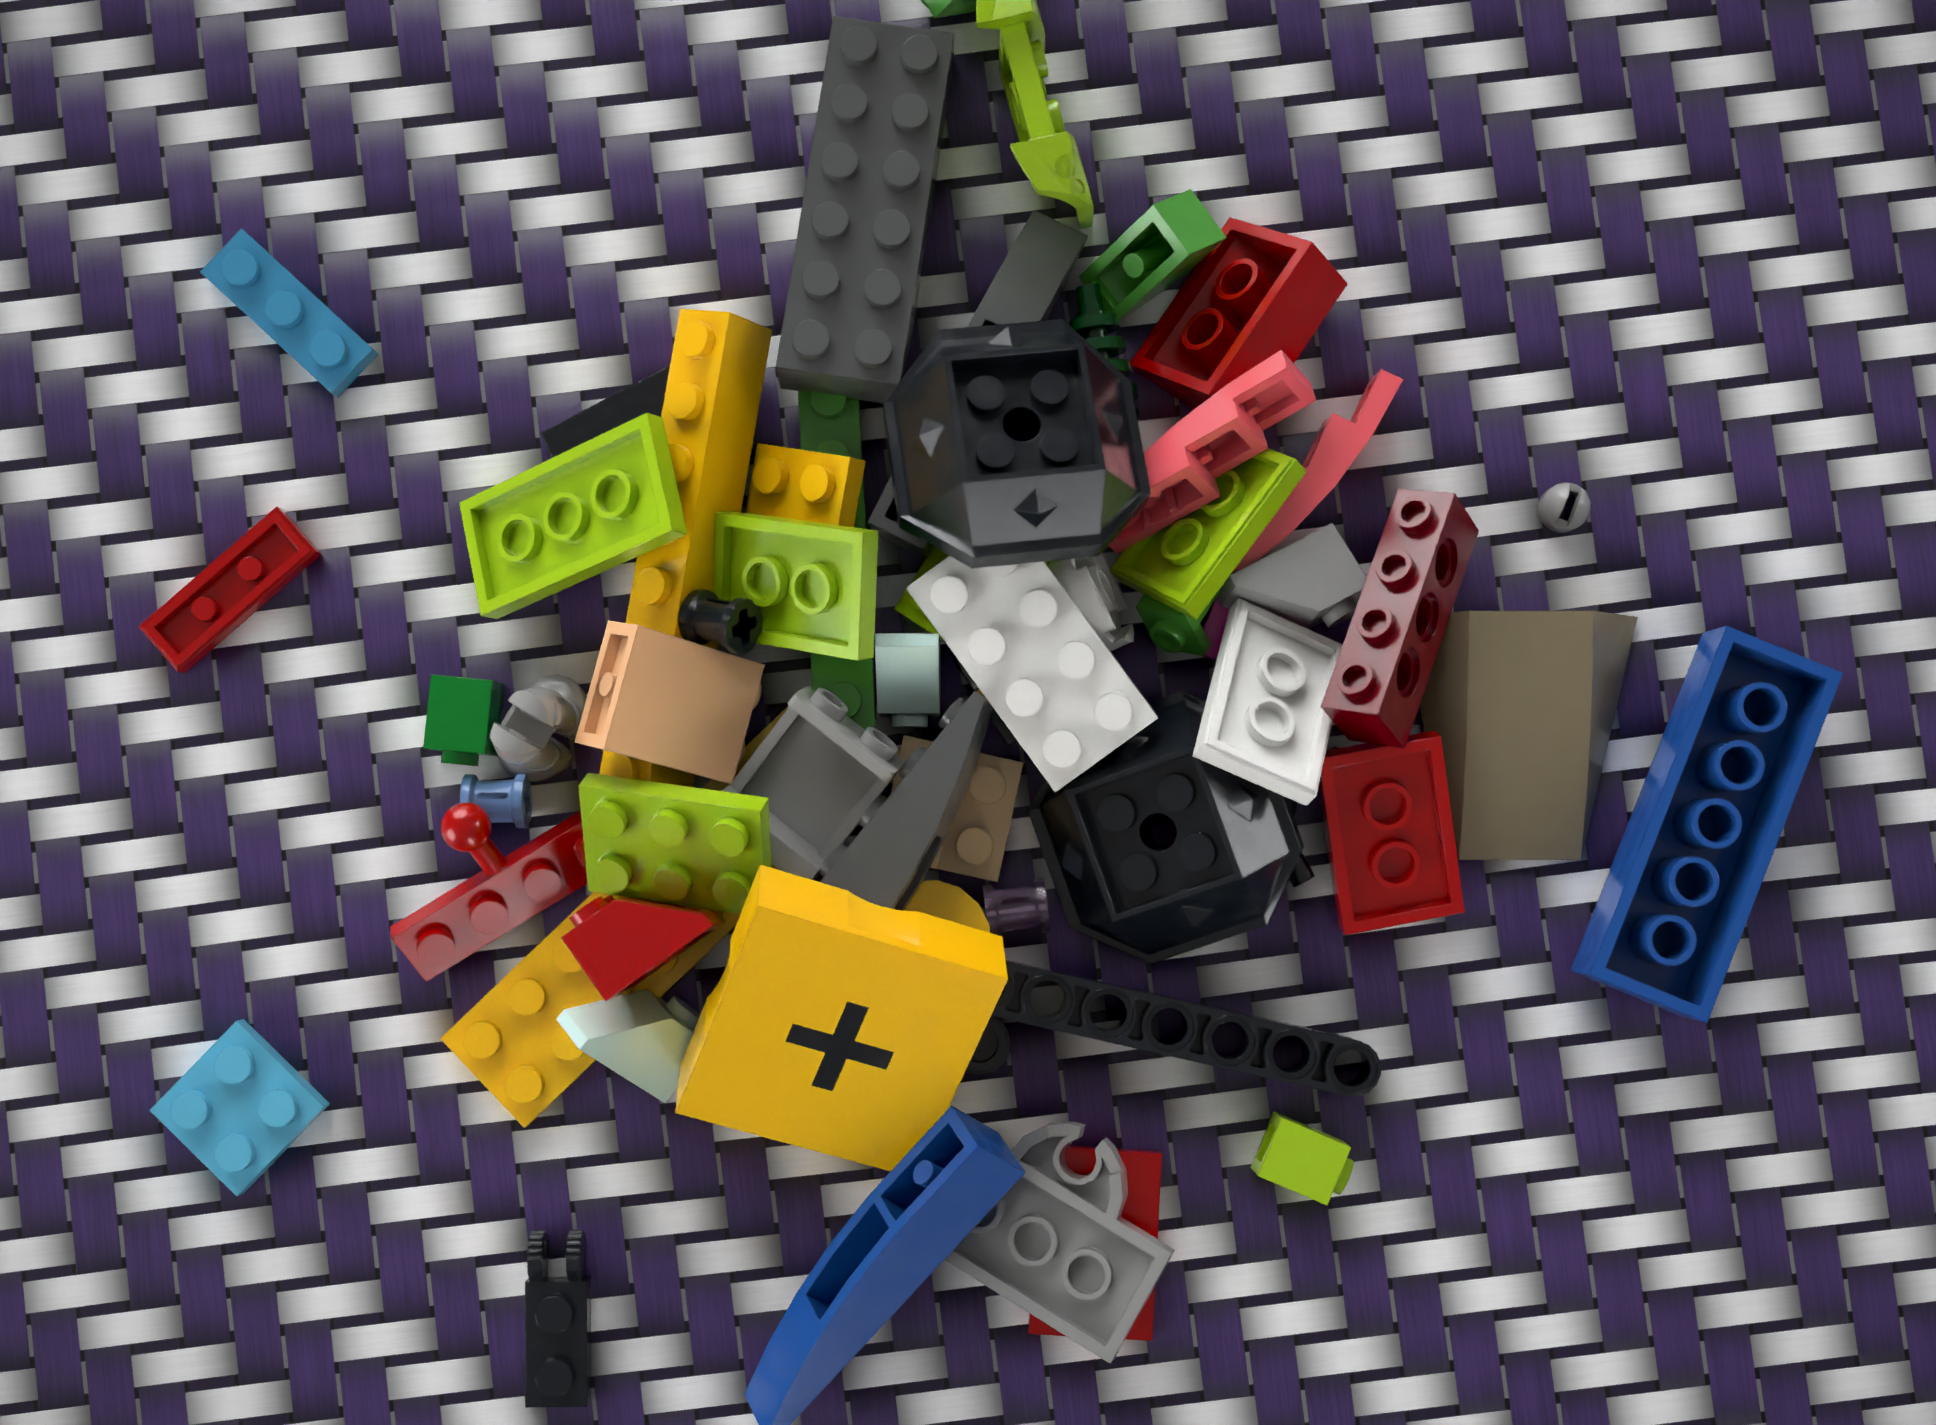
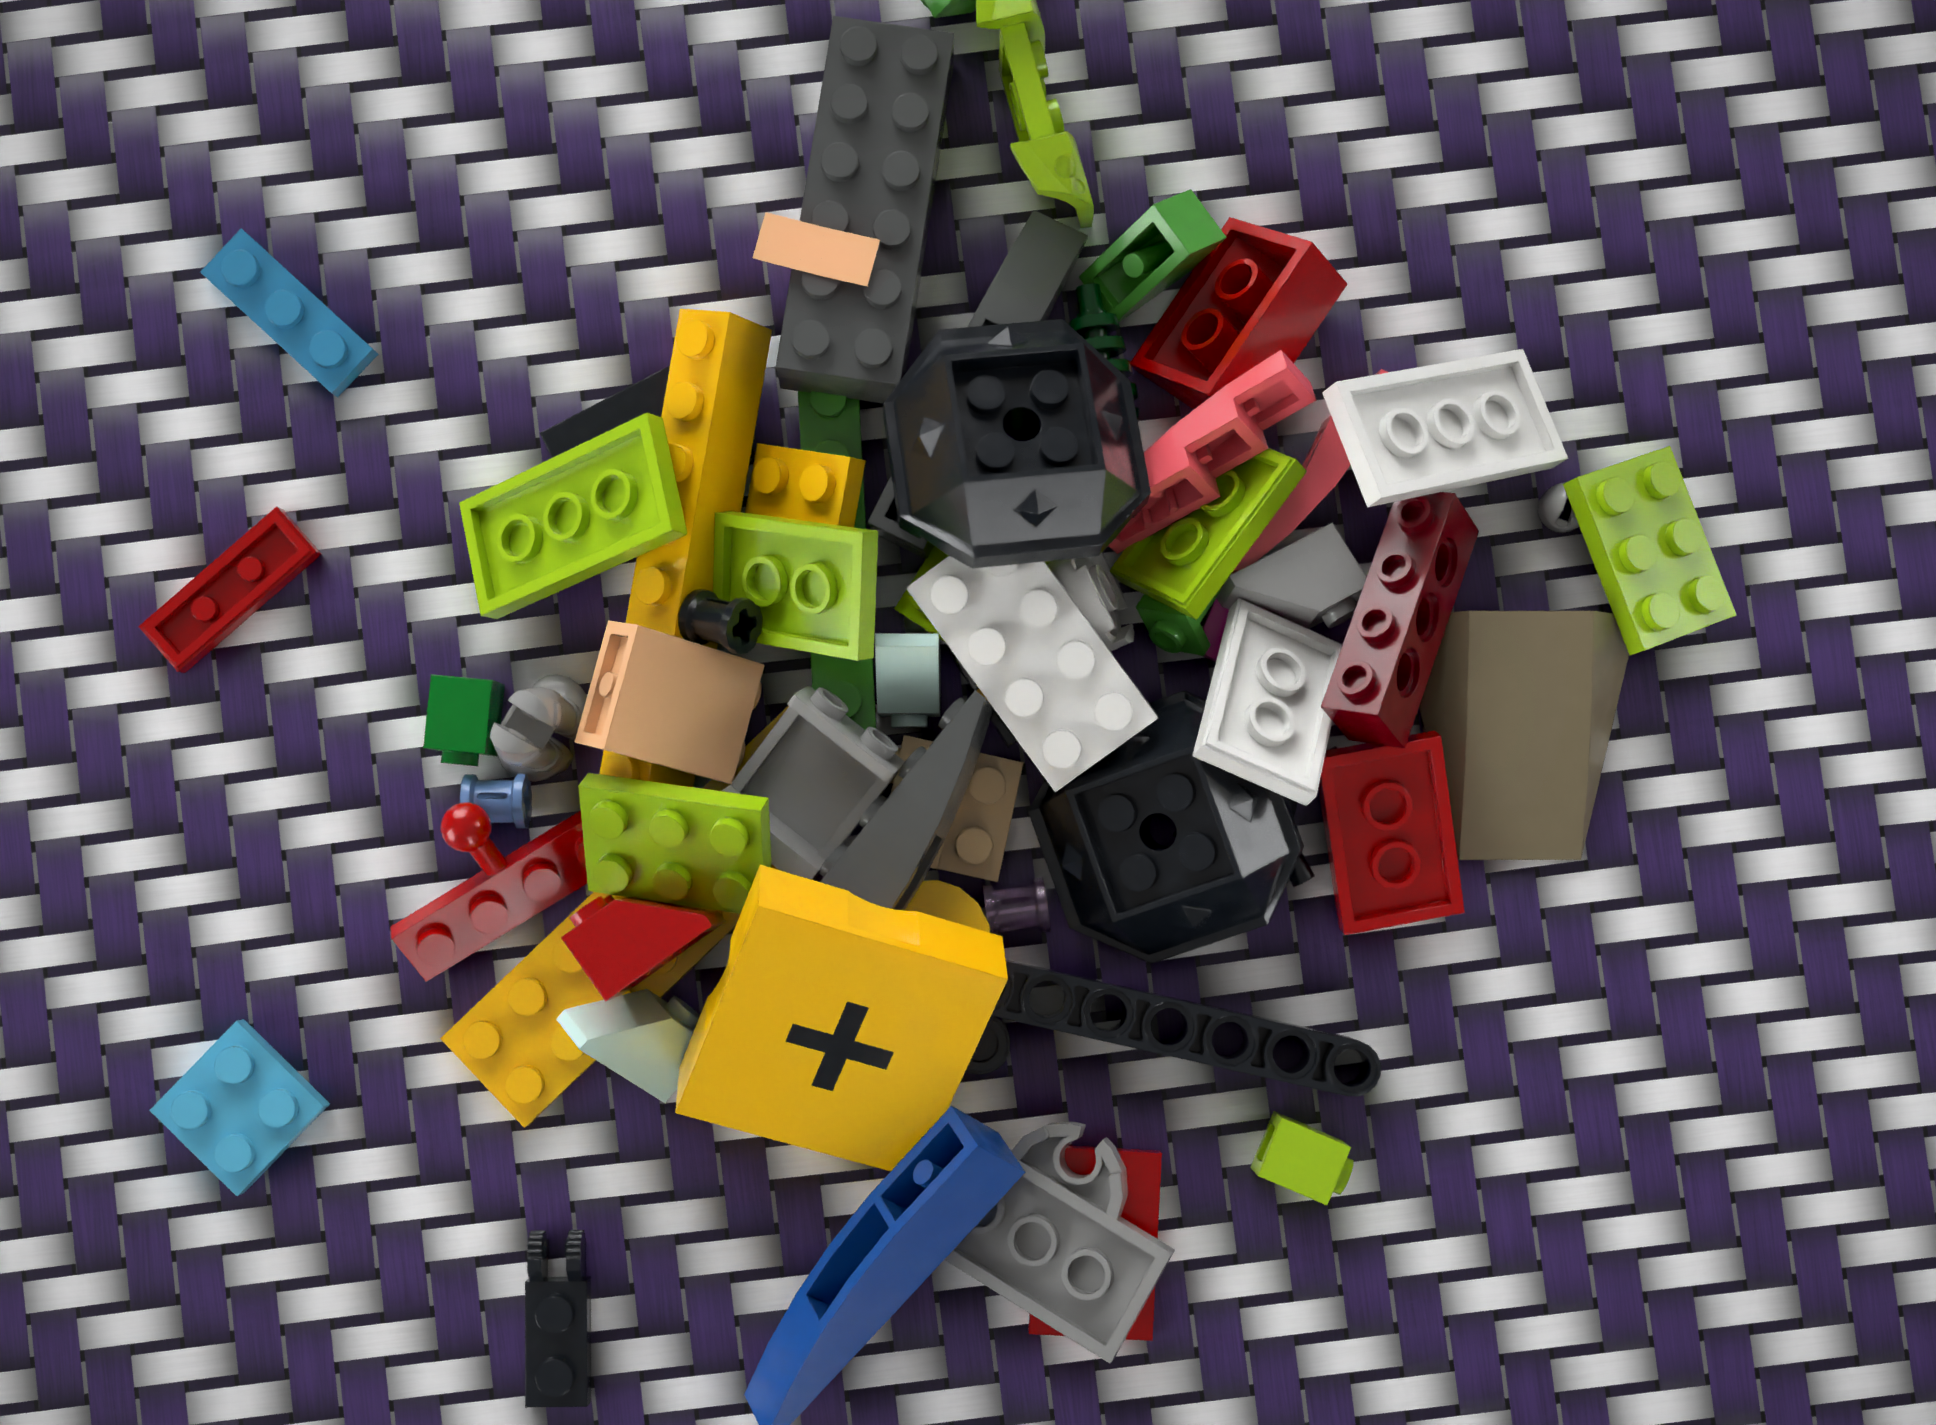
(816, 249): none -> light nougat sticker
(1444, 426): none -> white plate
(1649, 550): none -> lime plate
(1706, 822): blue brick -> none

